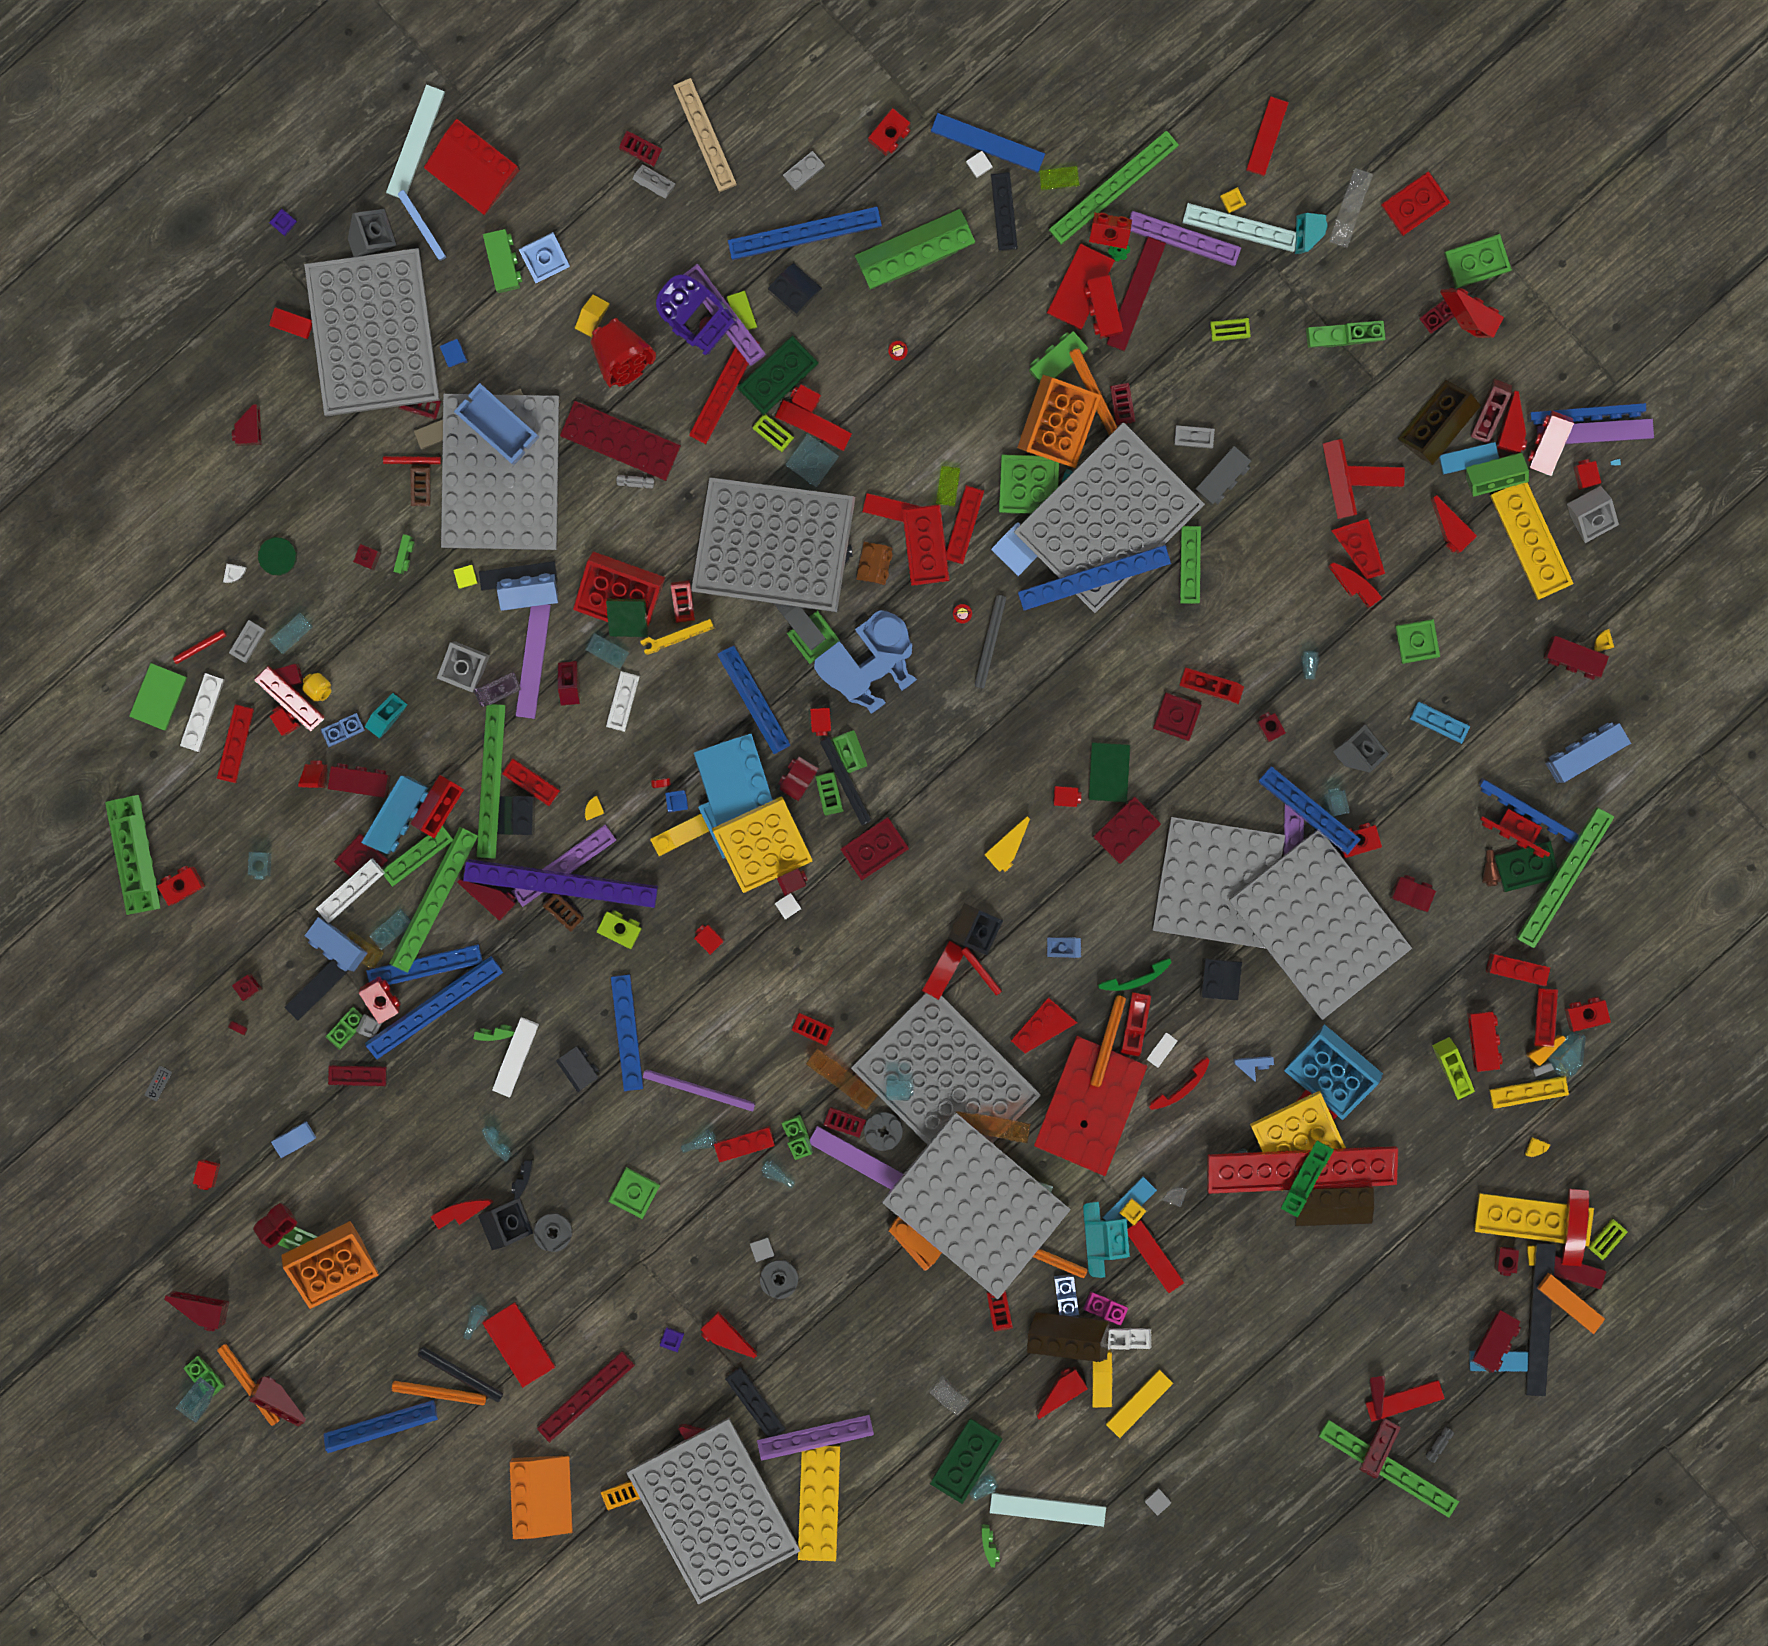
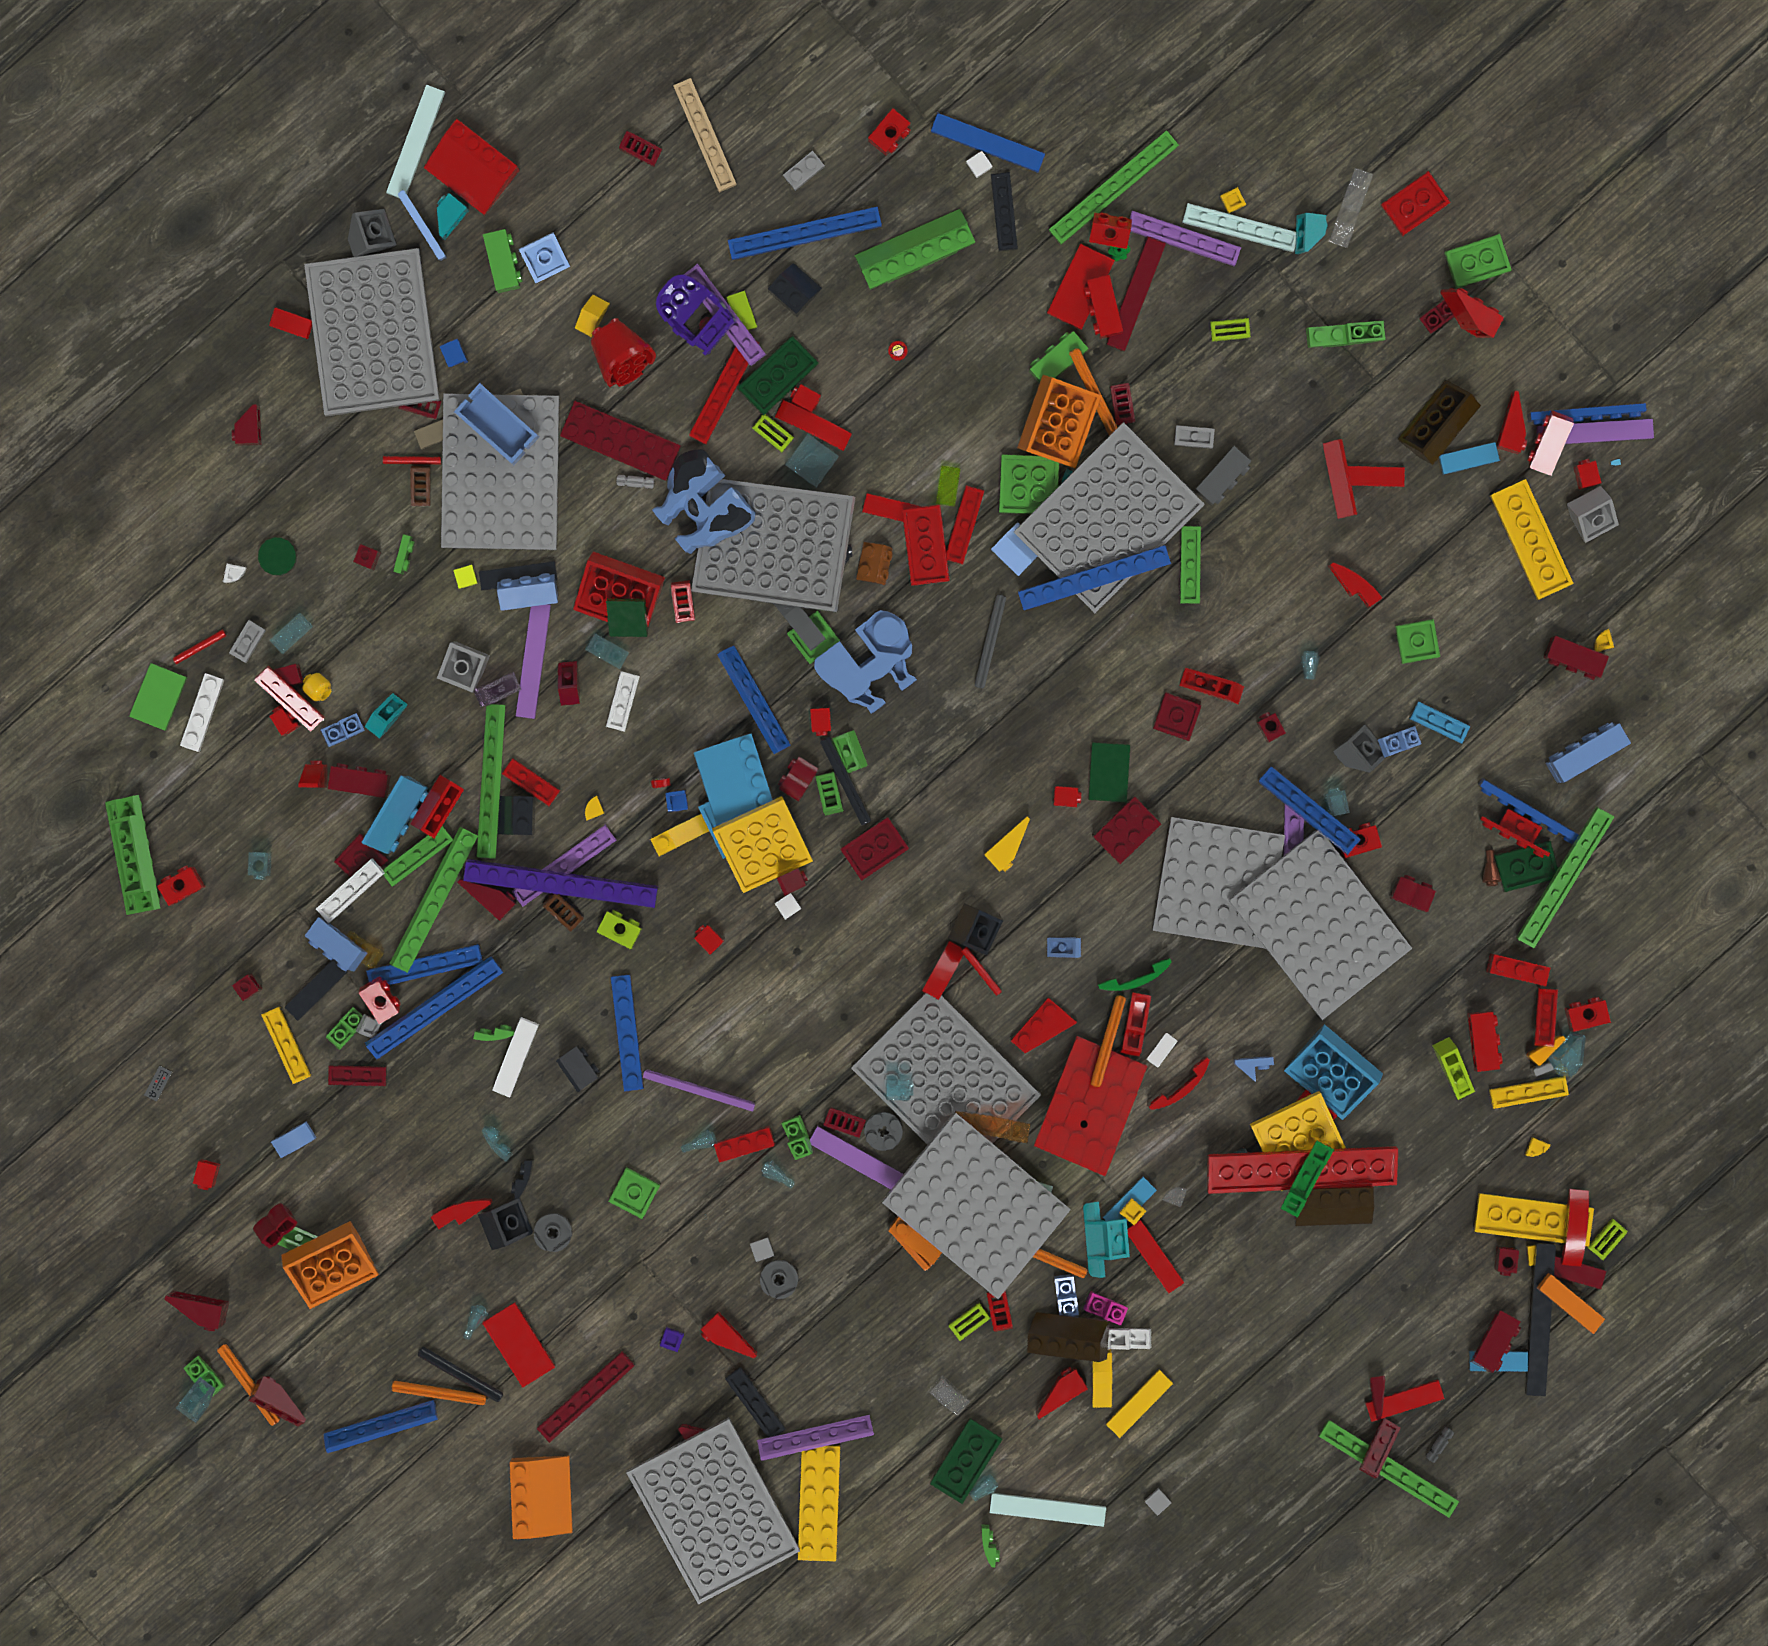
(235, 743): red tile -> none
(237, 1027): dark red tile -> none
(283, 222): dark purple tile -> none
(286, 1045): none -> yellow tile
(390, 929): clear light blue slope -> none
(449, 214): none -> teal slope
(623, 1501): light orange slope -> none
(653, 181): light grey plate -> none
(677, 636): yellow tile -> none
(688, 481): none -> medium blue animal
(824, 1041): red slope -> none
(841, 1079): clear orange slope -> none
(962, 613): tile -> none
(966, 1314): none -> lime tile
(1059, 178): clear neon green tile -> none
(1220, 979): black slope -> none
(1267, 136): red tile -> none
(1361, 547): red wing -> none
(1399, 741): none -> medium blue slope
(1453, 529): red slope -> none
(1491, 410): dark red slope -> none
(1497, 474): bright green brick -> none

